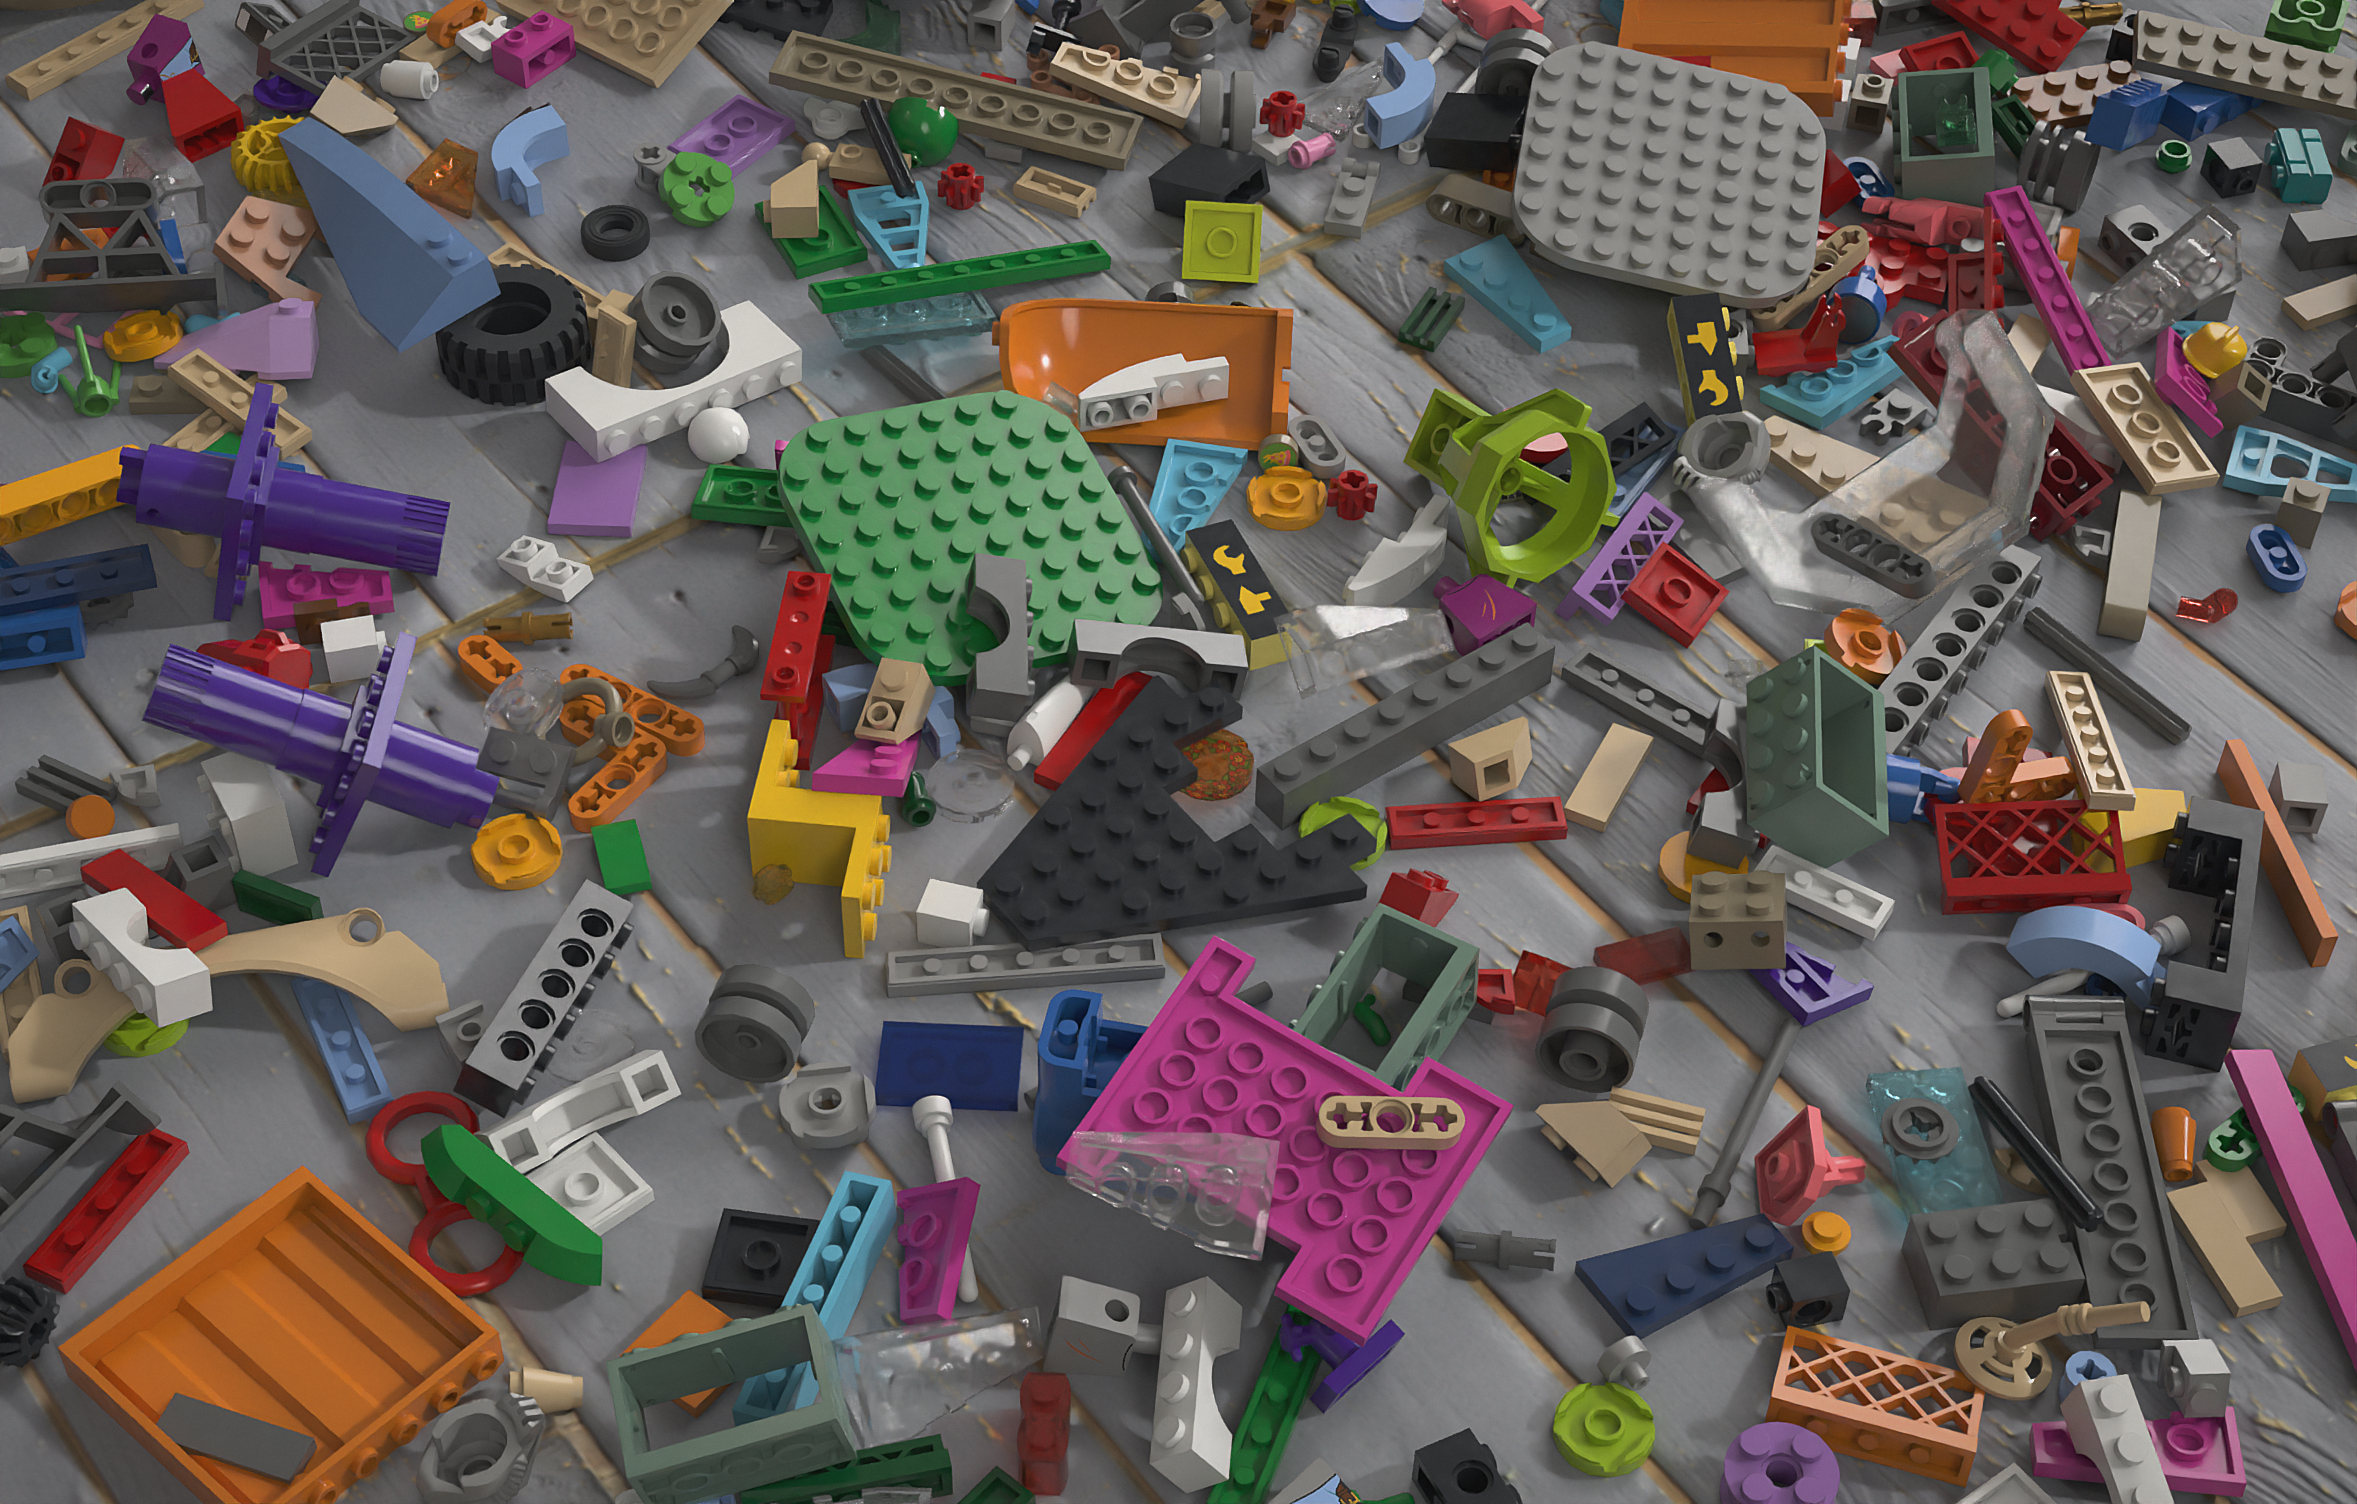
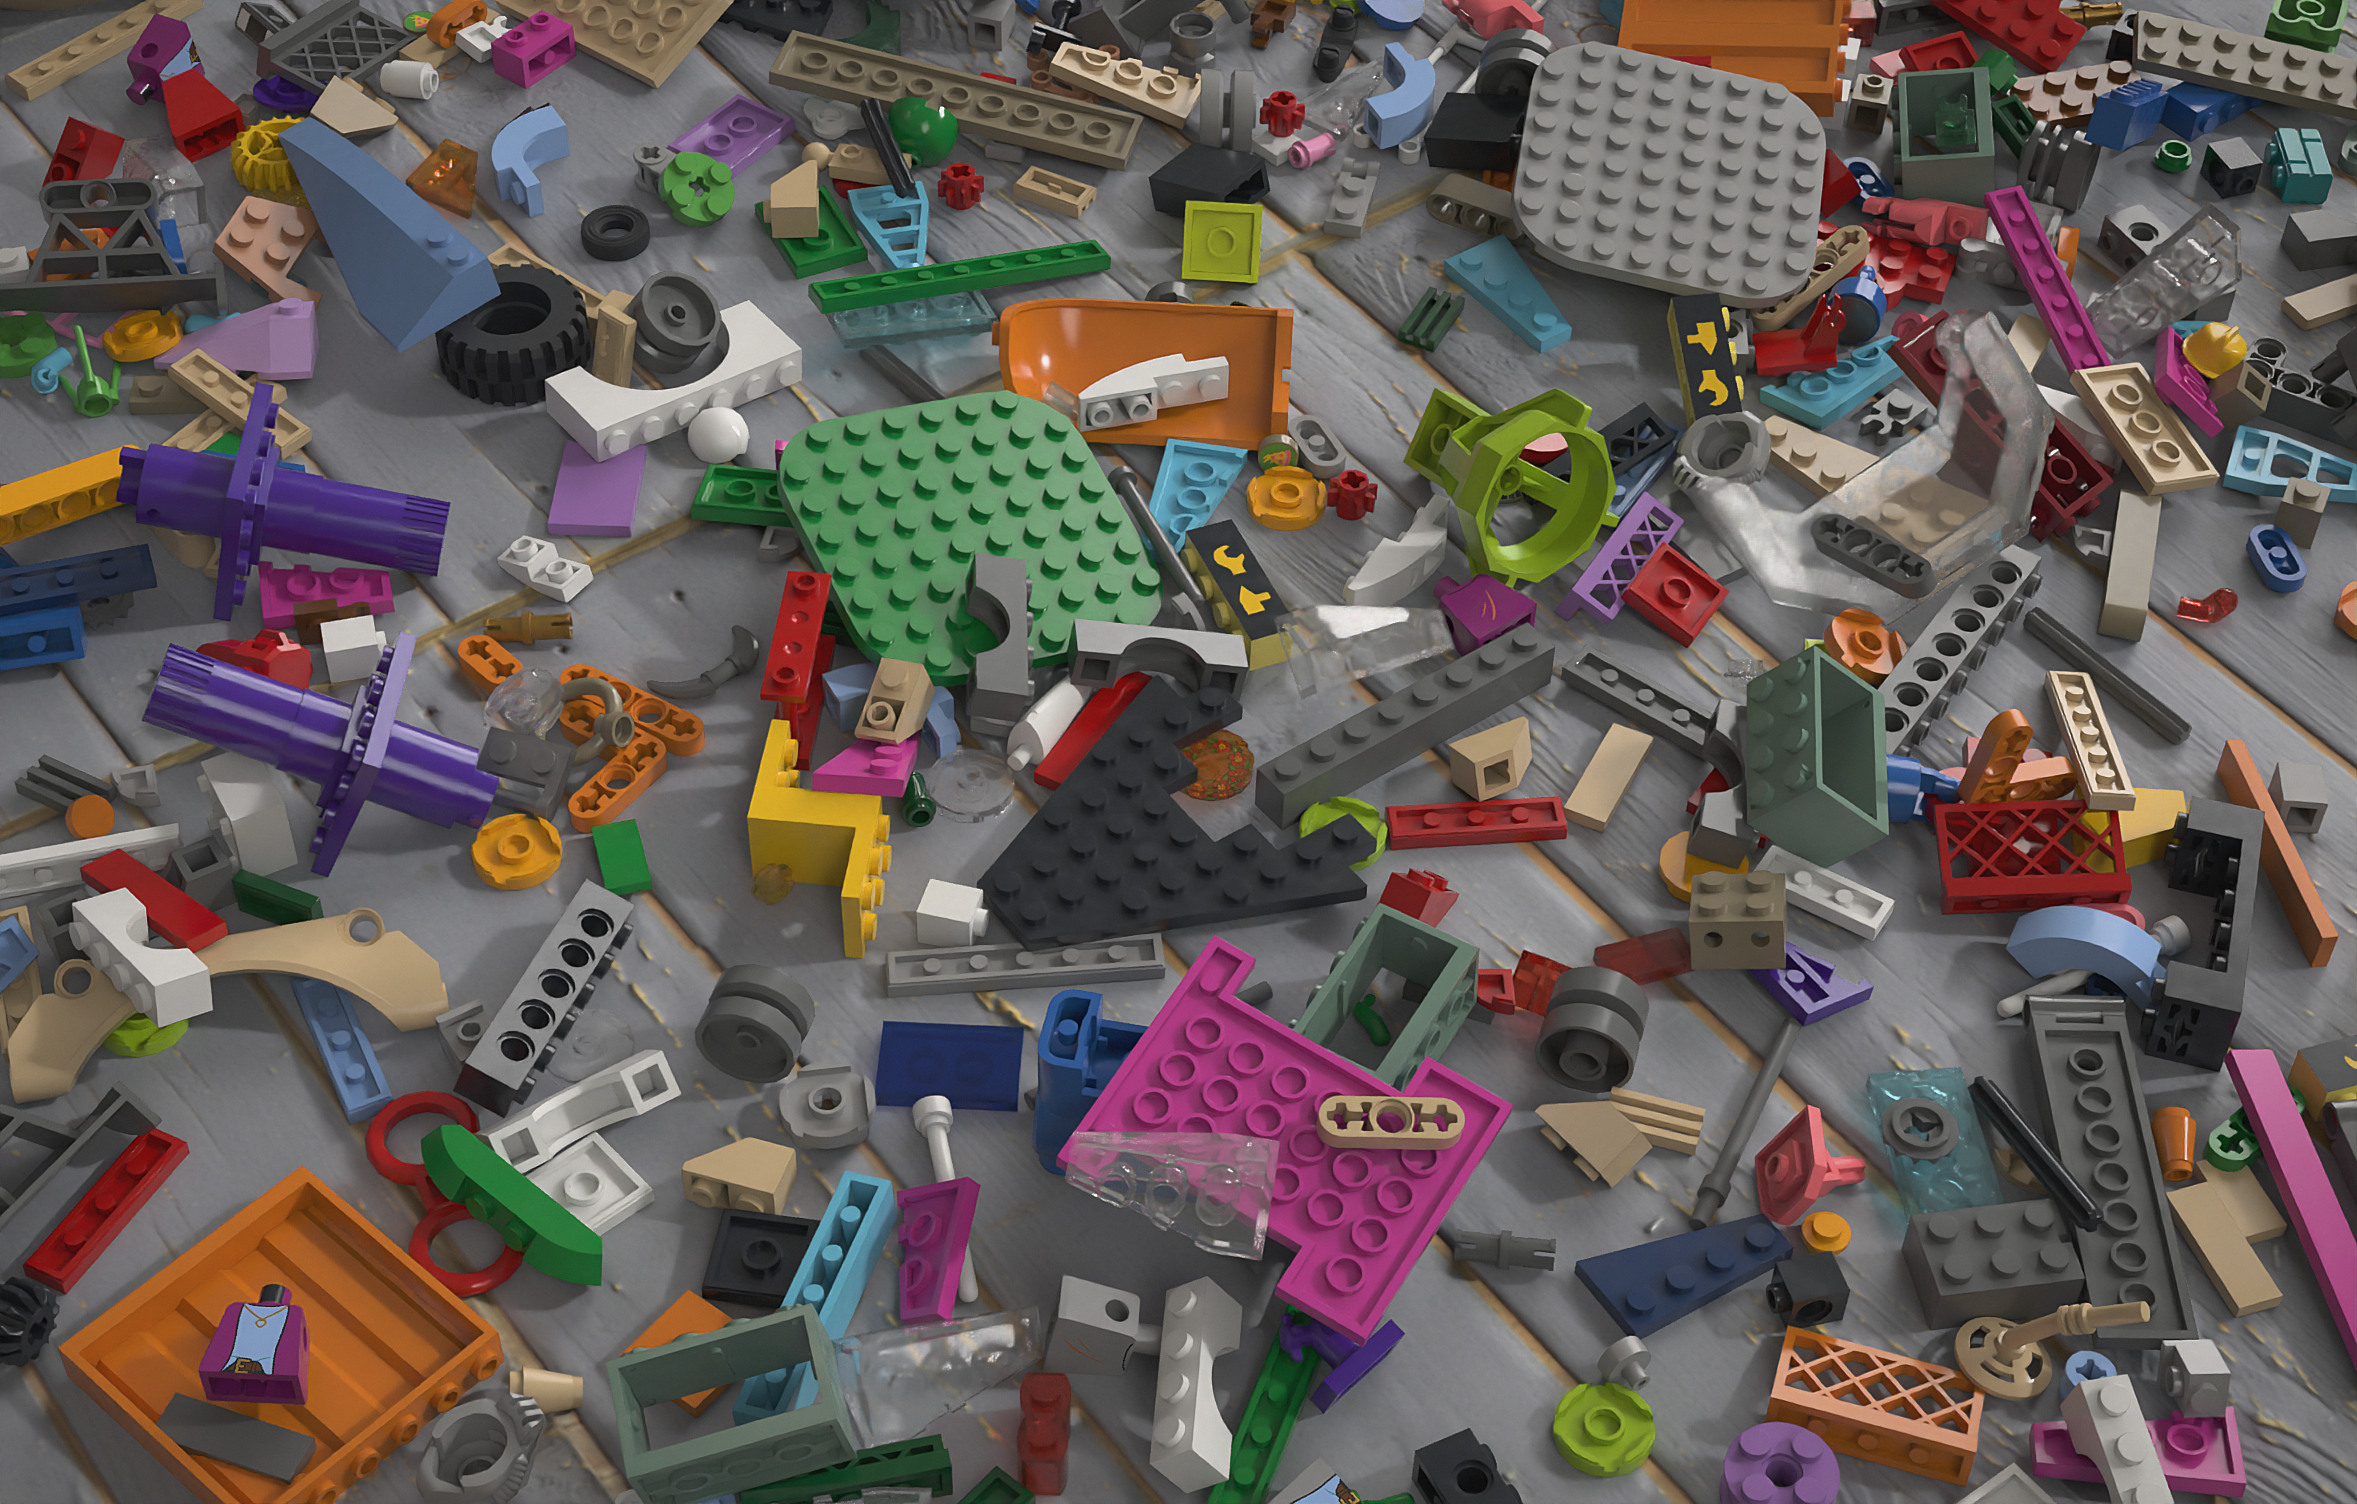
(259, 1352): none -> magenta torso
(742, 1177): none -> tan slope
(1974, 274): red bracket -> none

